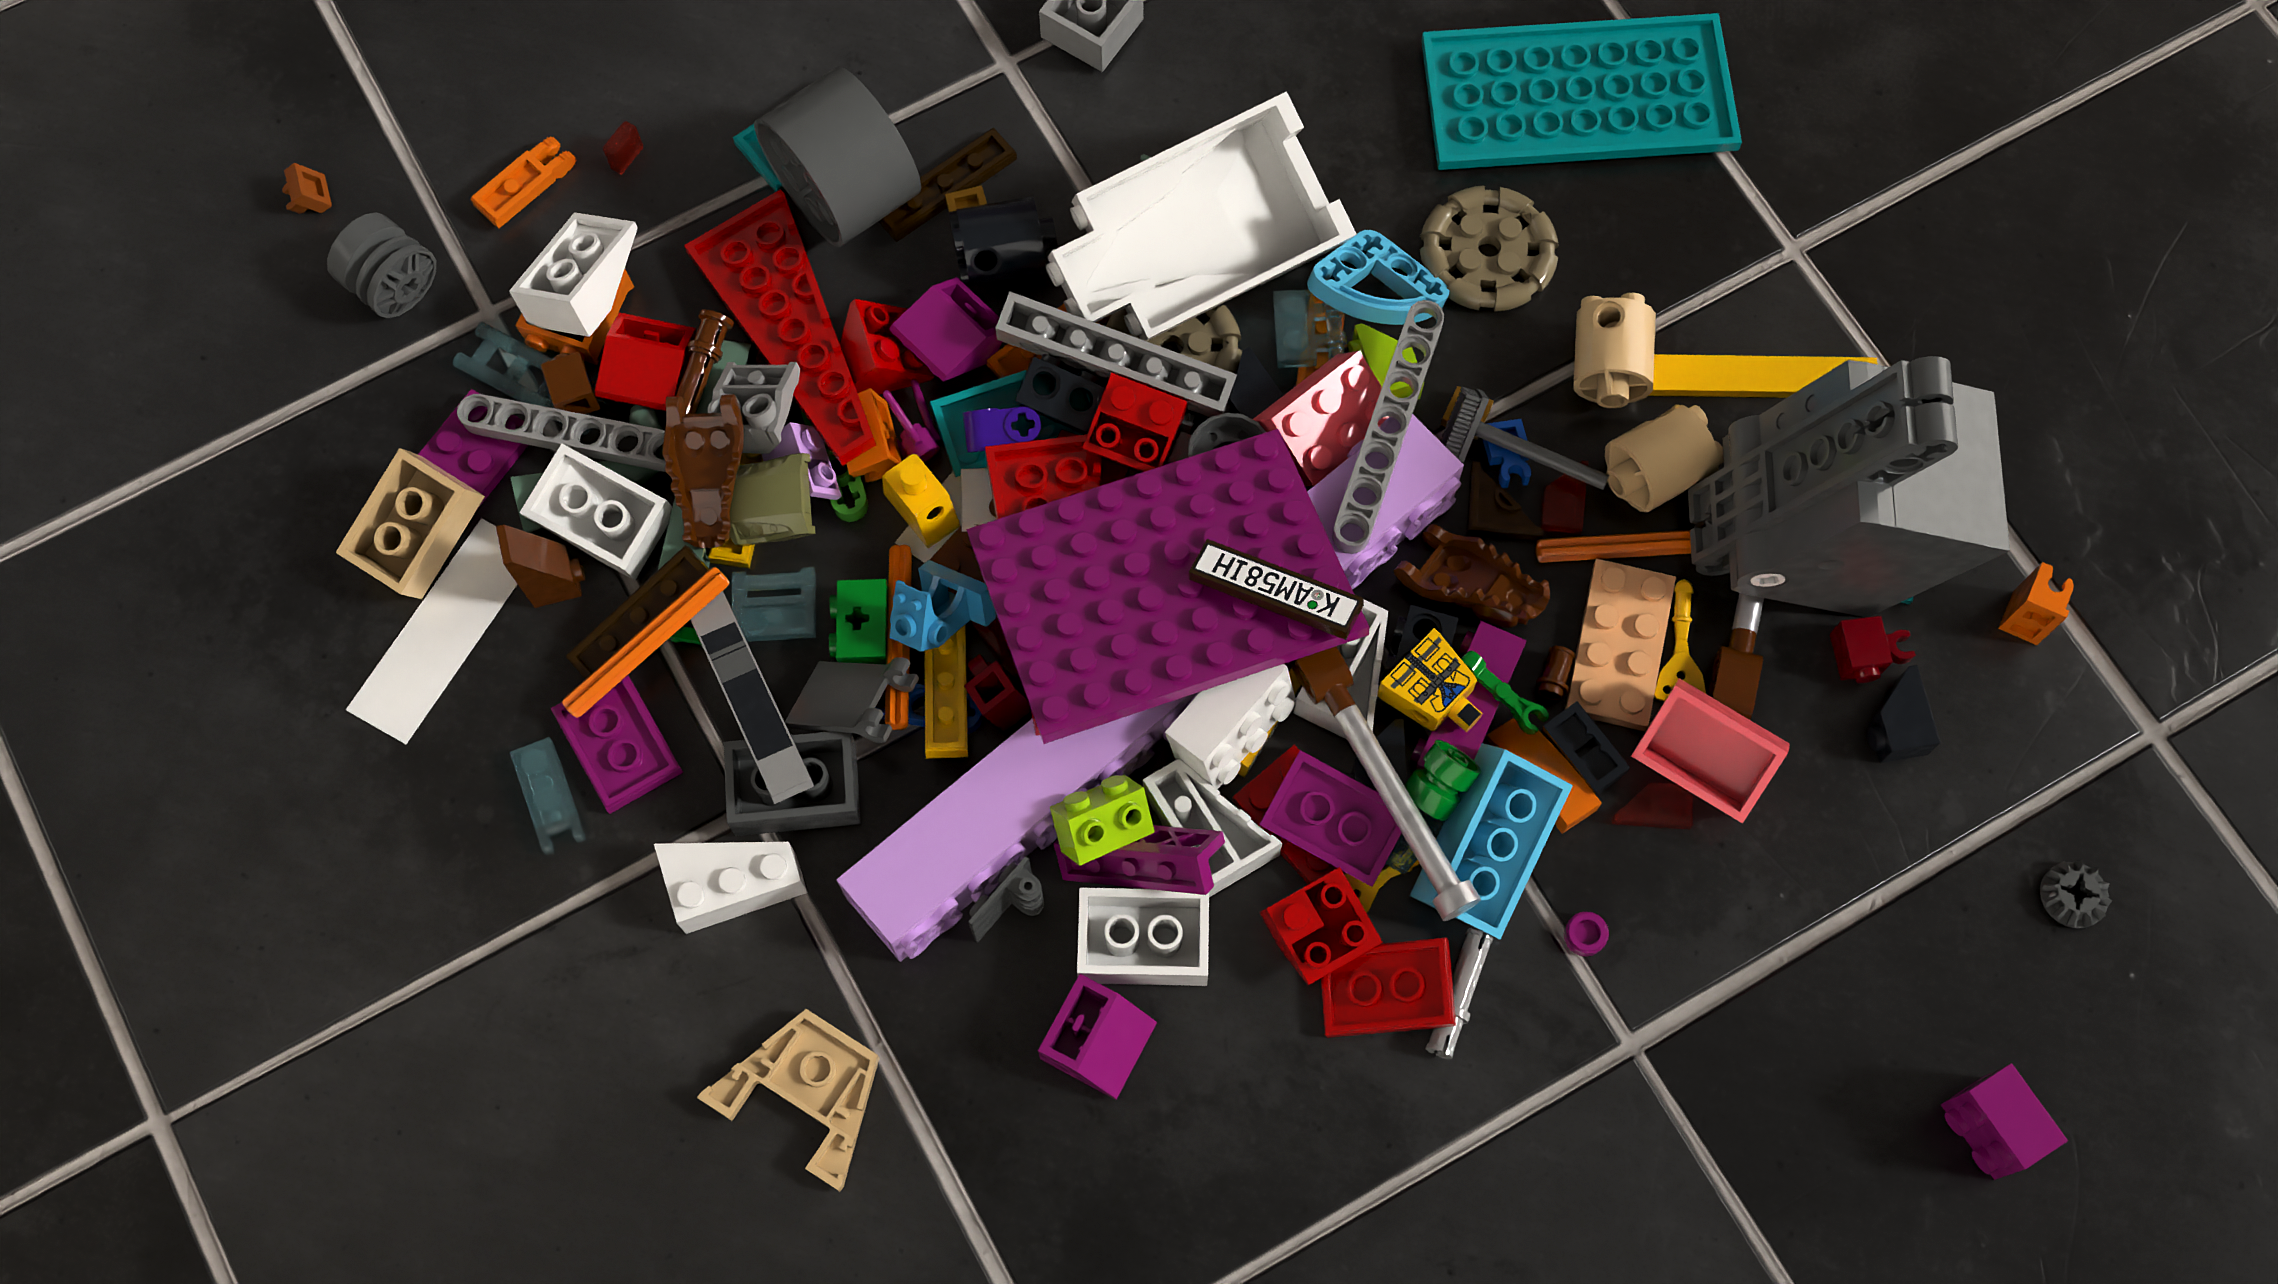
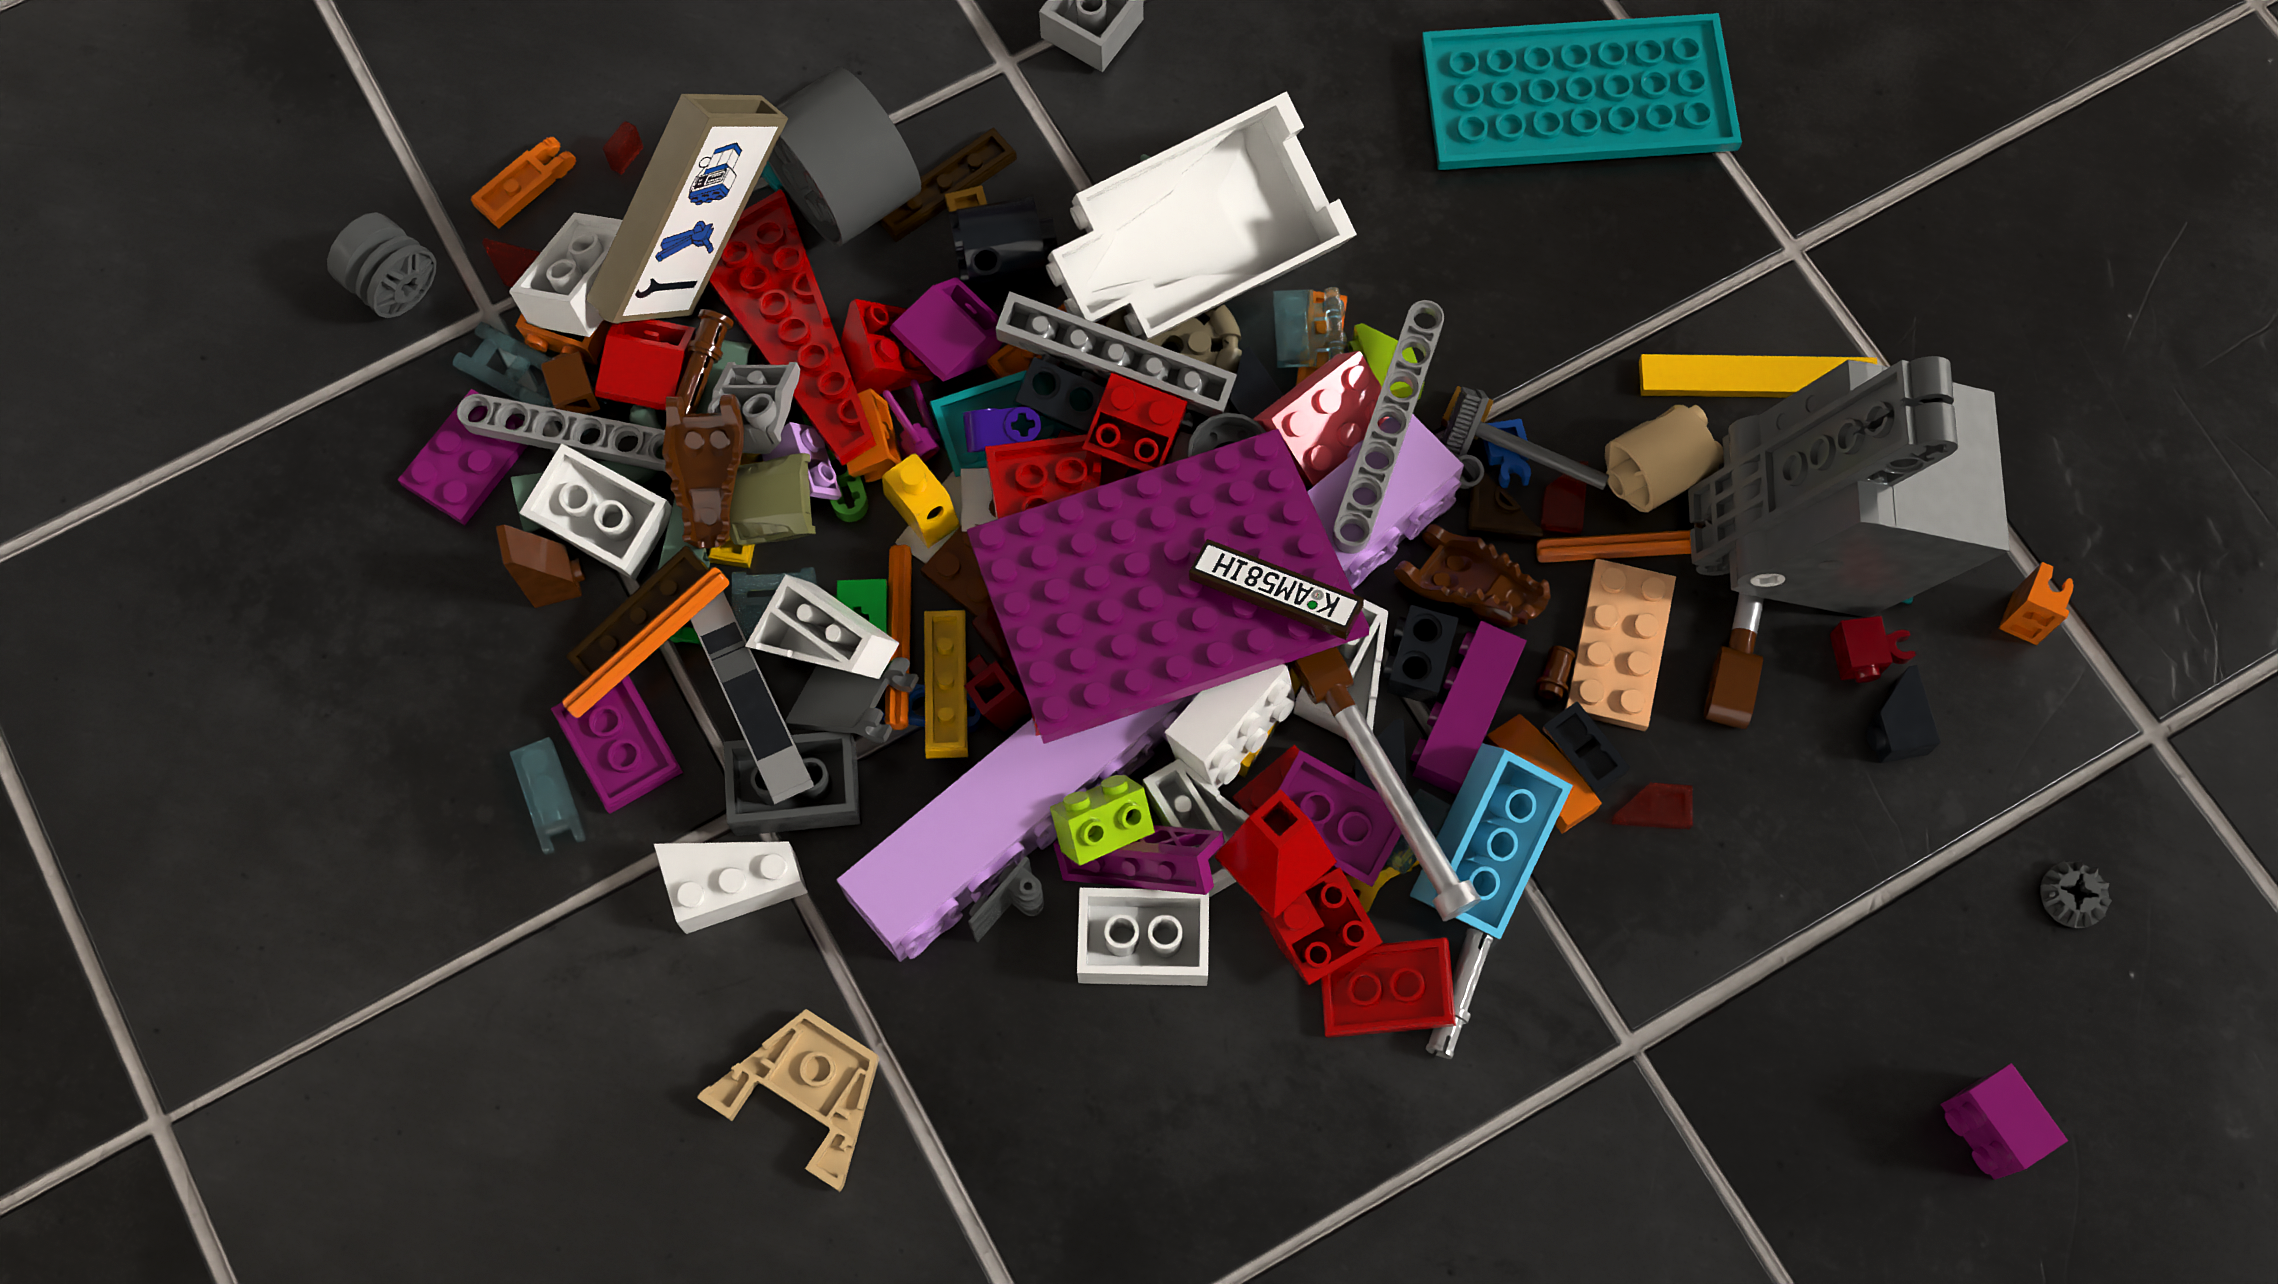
(306, 189): dark orange tile -> none
(410, 524): tan brick -> none
(437, 637): white sticker -> none
(509, 260): none -> clear red tile
(686, 206): none -> brick
(820, 630): none -> white wedge
(933, 615): dark azure tile -> none
(1097, 1037): magenta slope -> none
(1276, 854): none -> red slope
(1379, 260): medium azure beam -> none
(1432, 685): yellow torso -> none
(1444, 775): green wheel -> none
(1472, 471): none -> dark grey hinge
(1499, 230): dark tan plate -> none
(1502, 692): green piece -> none
(1586, 934): magenta tile -> none
(1614, 350): tan cylinder -> none
(1681, 659): yellow piece -> none
(1711, 750): coral piece -> none

